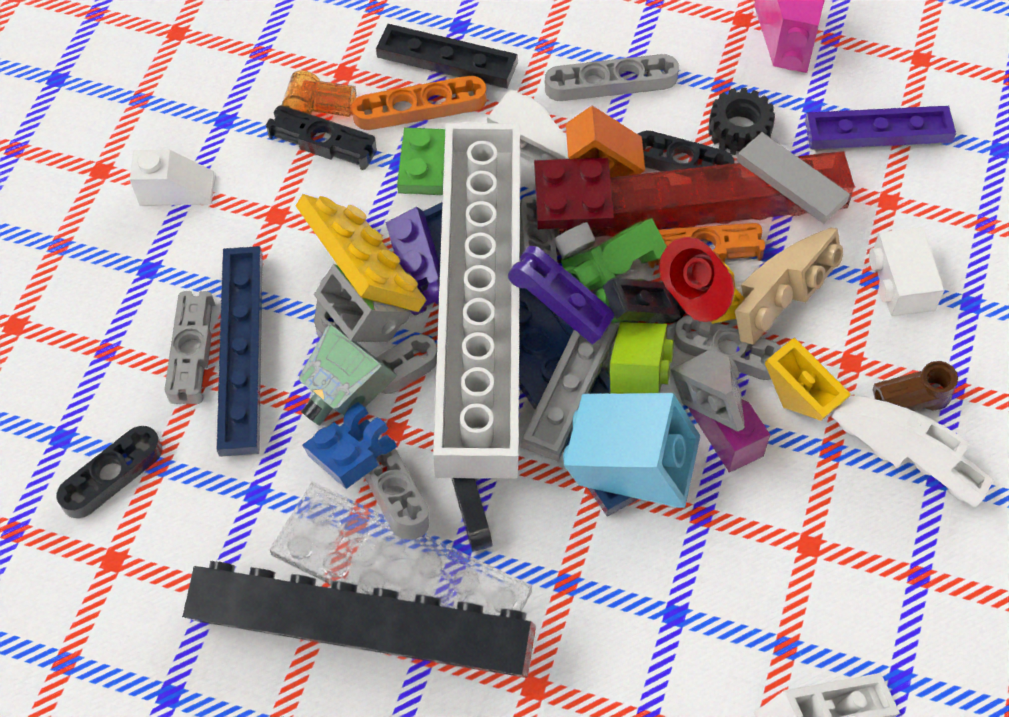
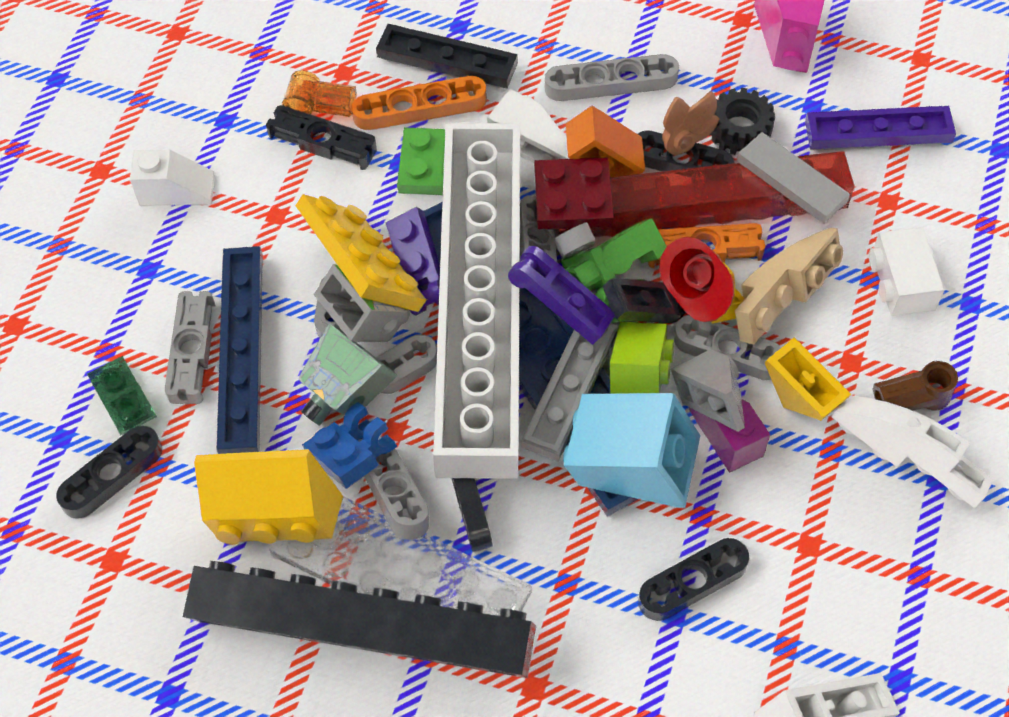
(121, 395): none -> clear green slope
(266, 496): none -> yellow slope
(661, 582): none -> black beam
(689, 124): none -> nougat plate

